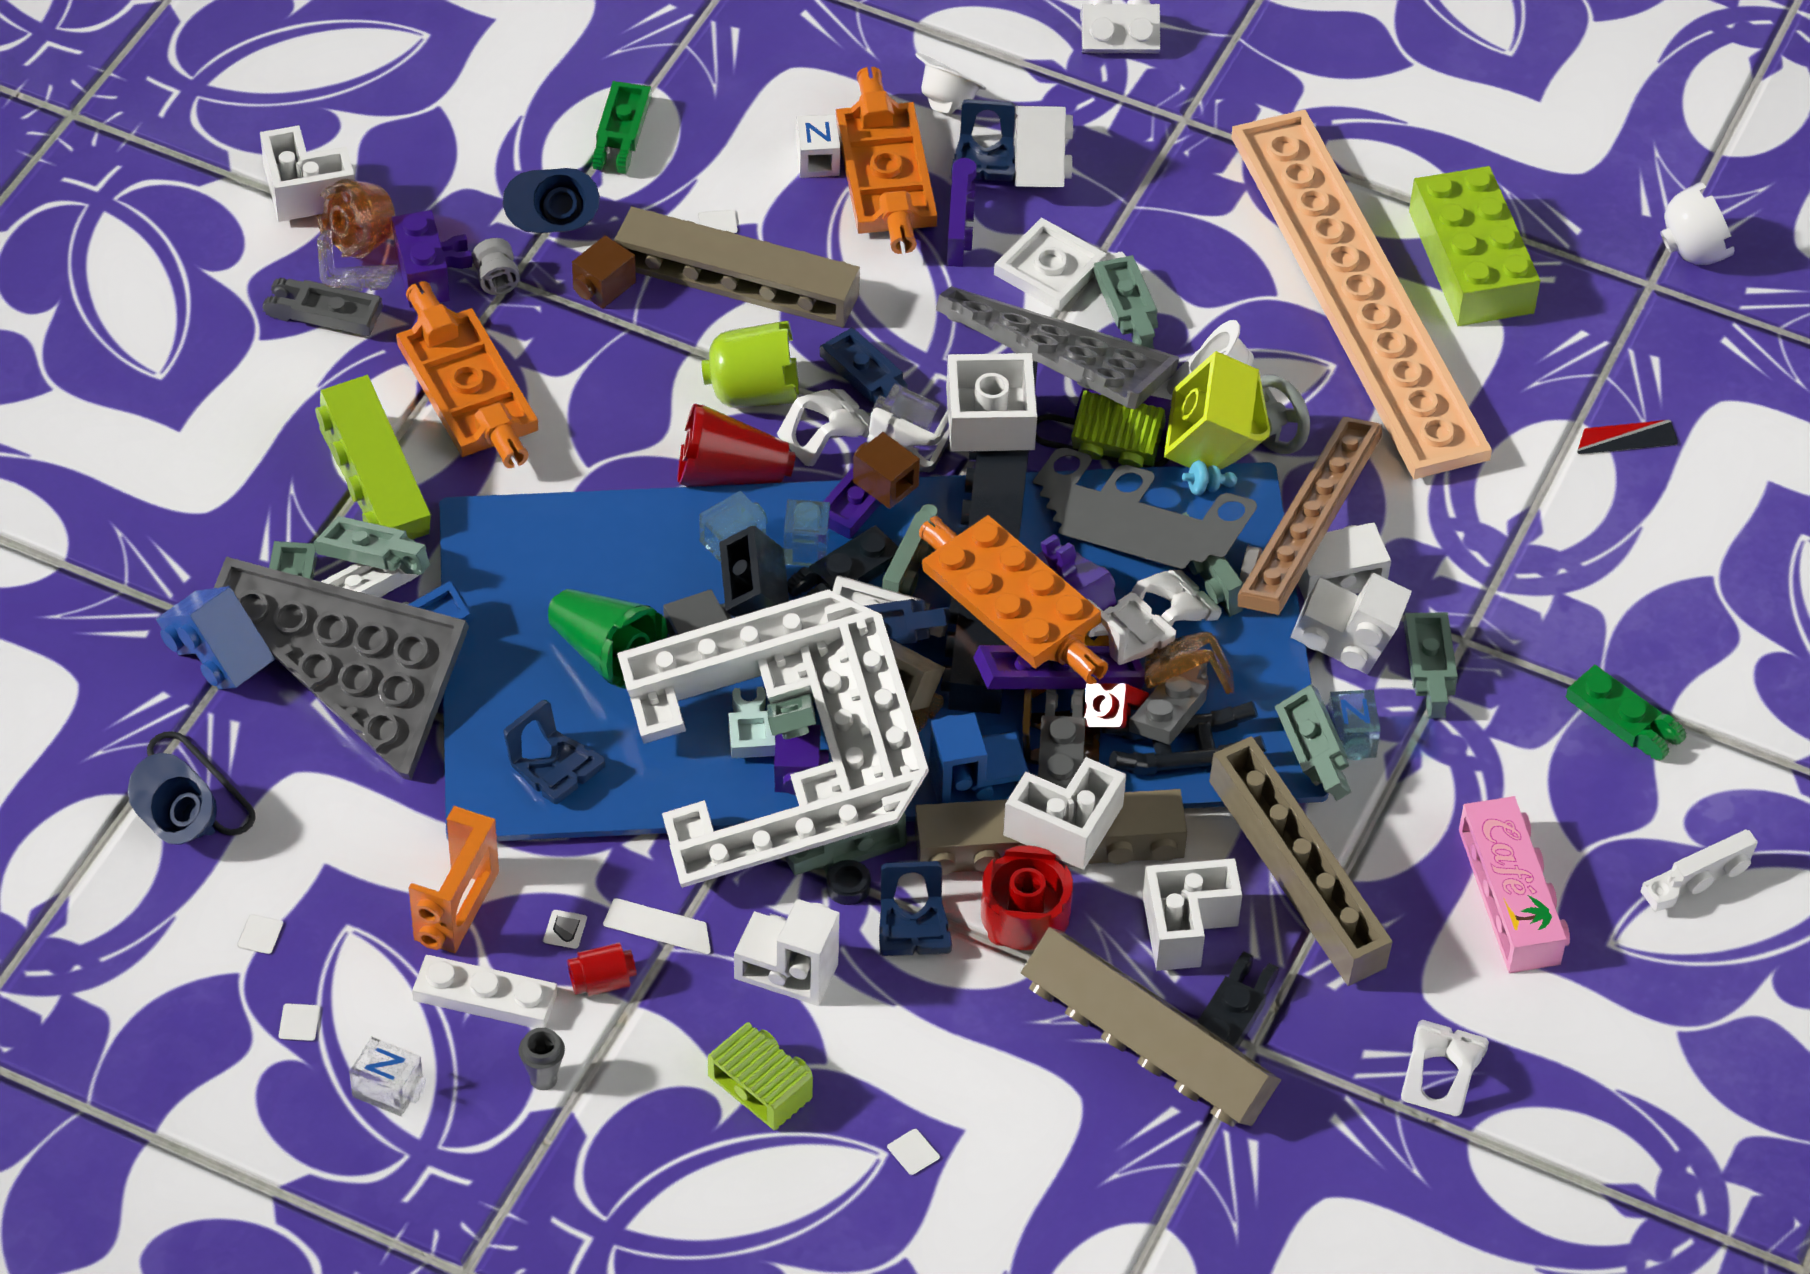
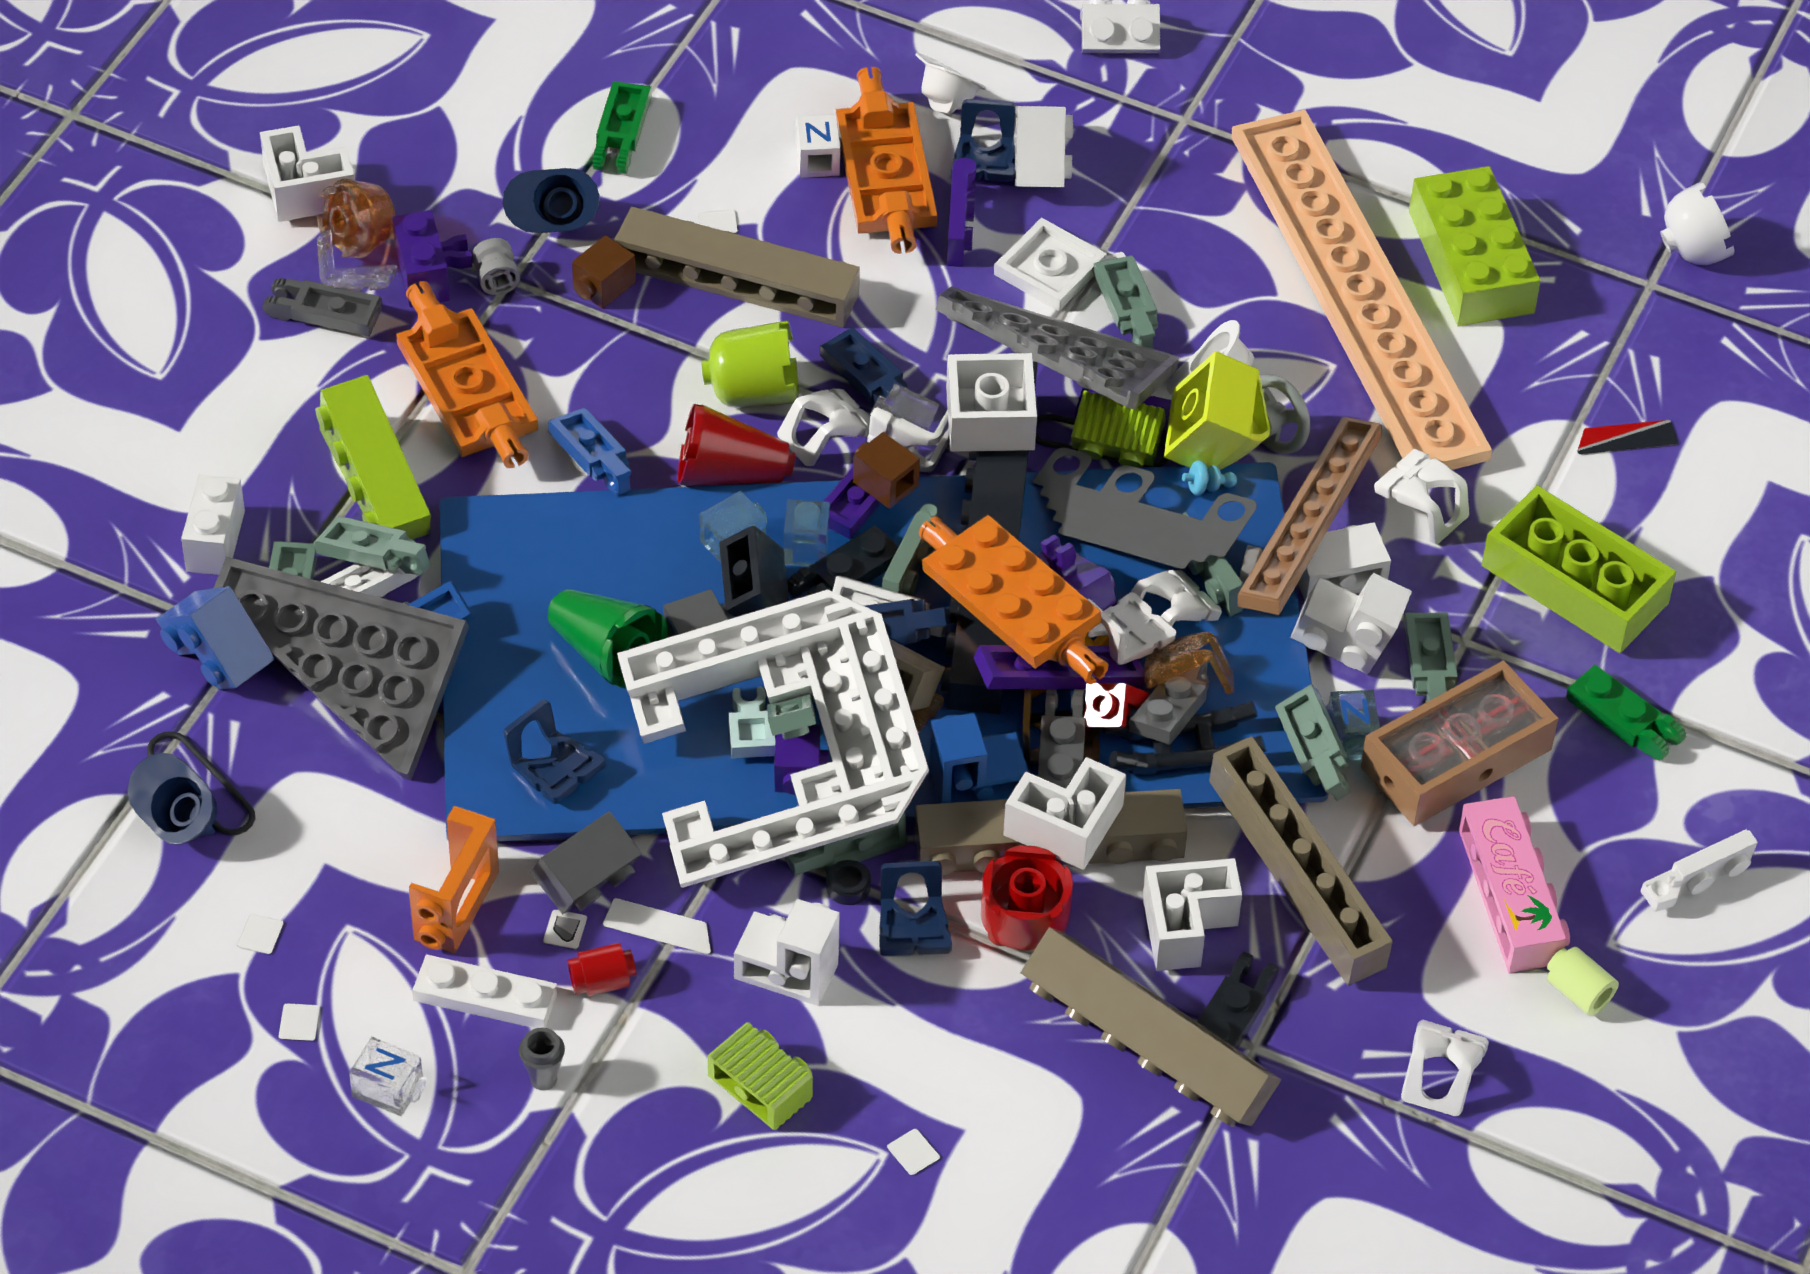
(212, 523): none -> white brick
(586, 863): none -> dark grey brick
(592, 449): none -> blue hinge
(1410, 487): none -> white piece
(1458, 743): none -> brick
(1578, 568): none -> lime brick
(1581, 980): none -> yellowish green brick

